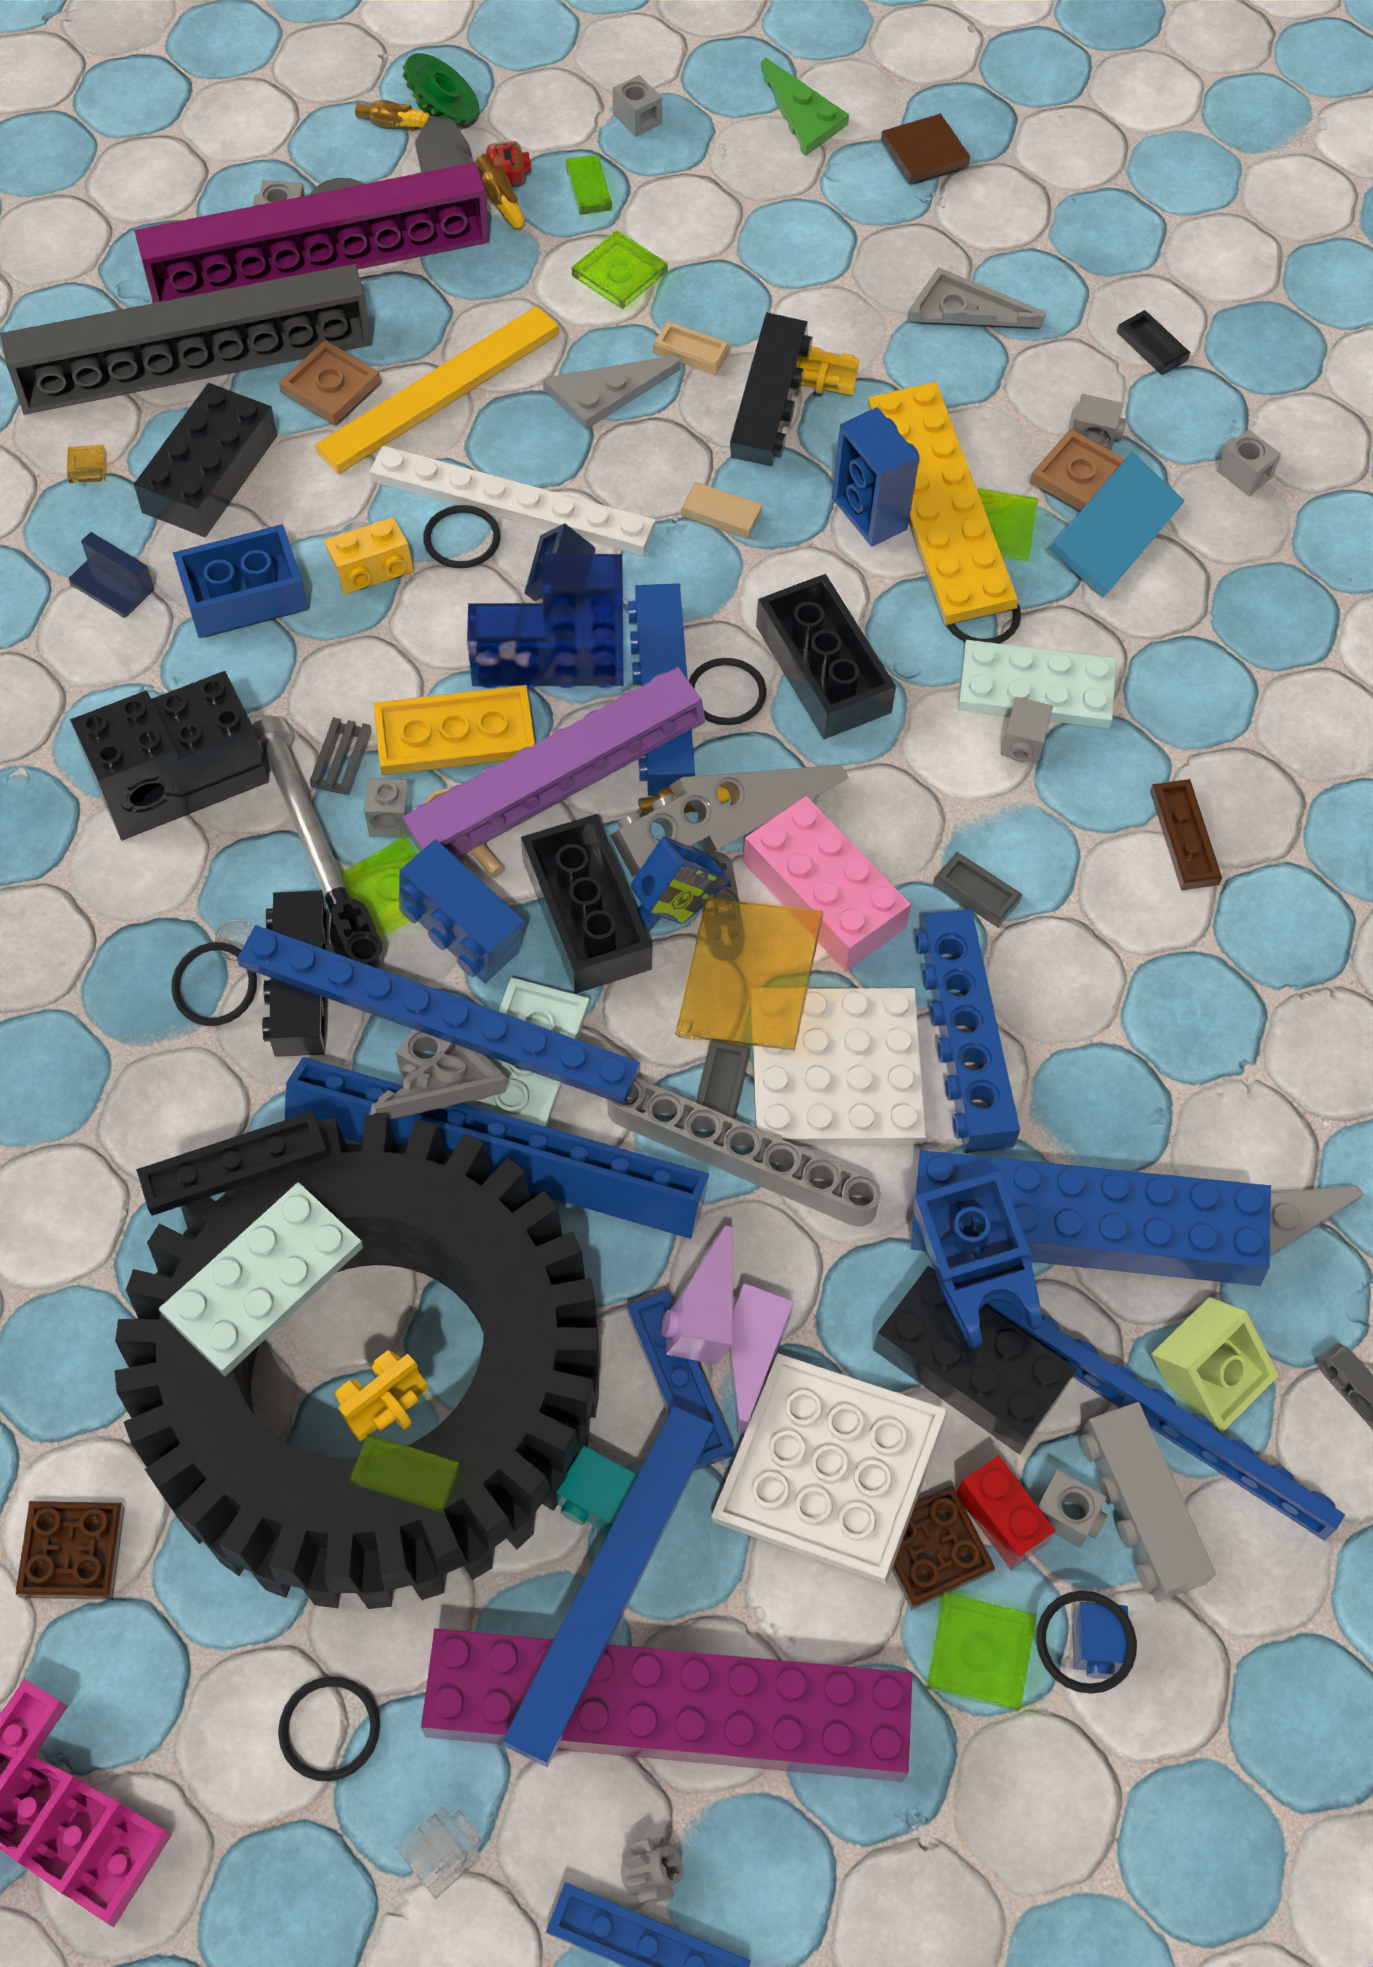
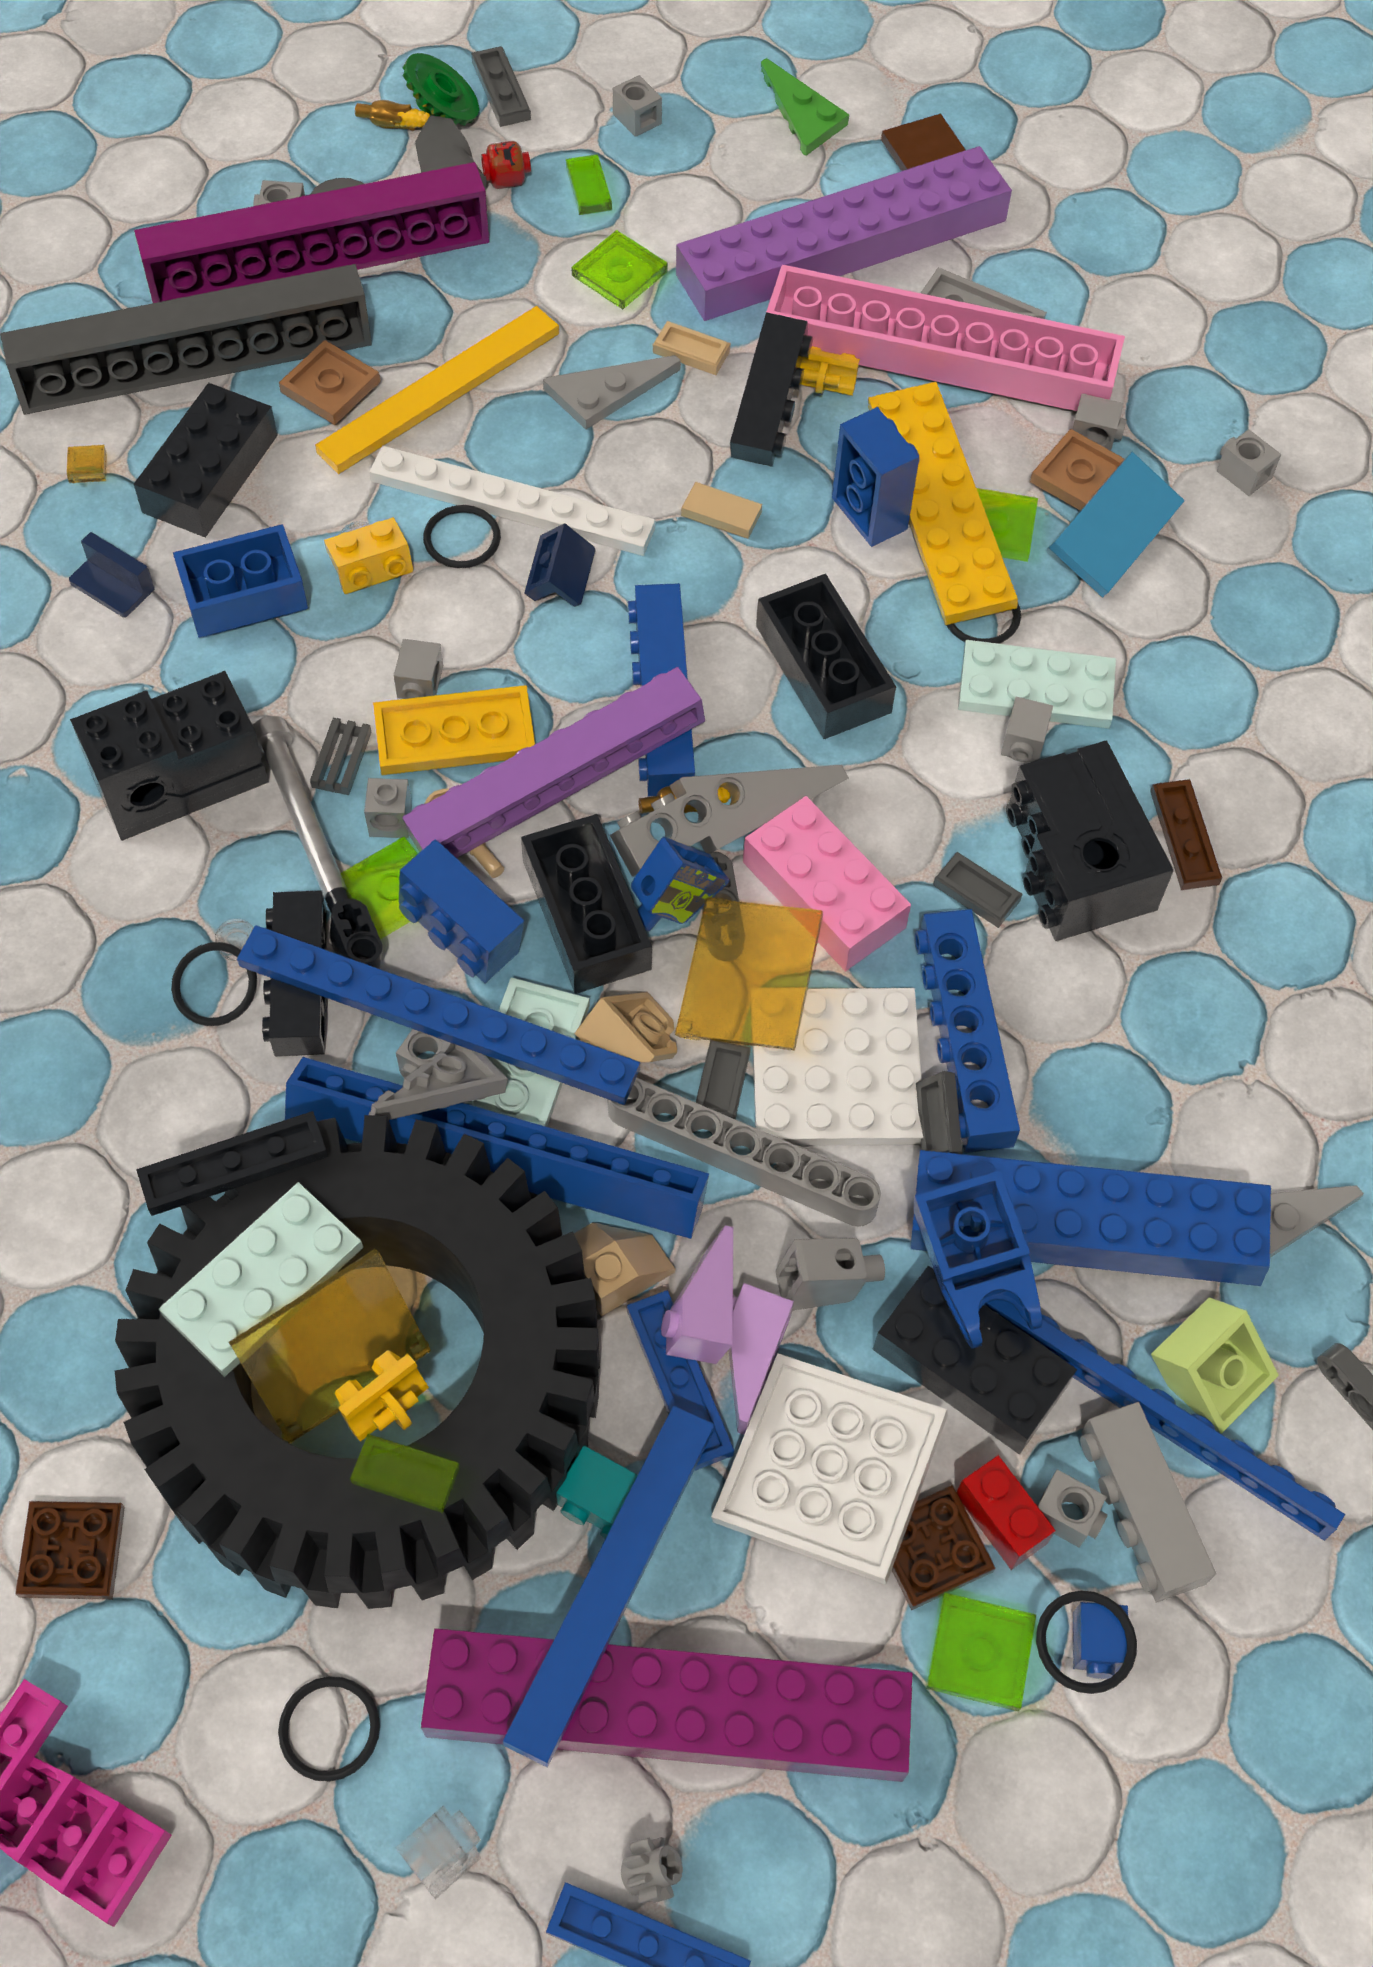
(324, 1341): none -> clear yellow piece
(418, 669): none -> light grey brick
(500, 191): pearl gold piece -> none
(501, 86): none -> dark grey tile
(559, 642): clear blue piece -> none
(620, 1263): none -> tan slope
(630, 1027): none -> tan slope
(745, 666): black tyre -> none
(826, 1271): none -> light grey torso
(843, 231): none -> medium lavender brick
(939, 1113): none -> dark grey tile
(950, 339): none -> bright pink brick
(1086, 842): none -> black piece
(1153, 342): black tile -> none

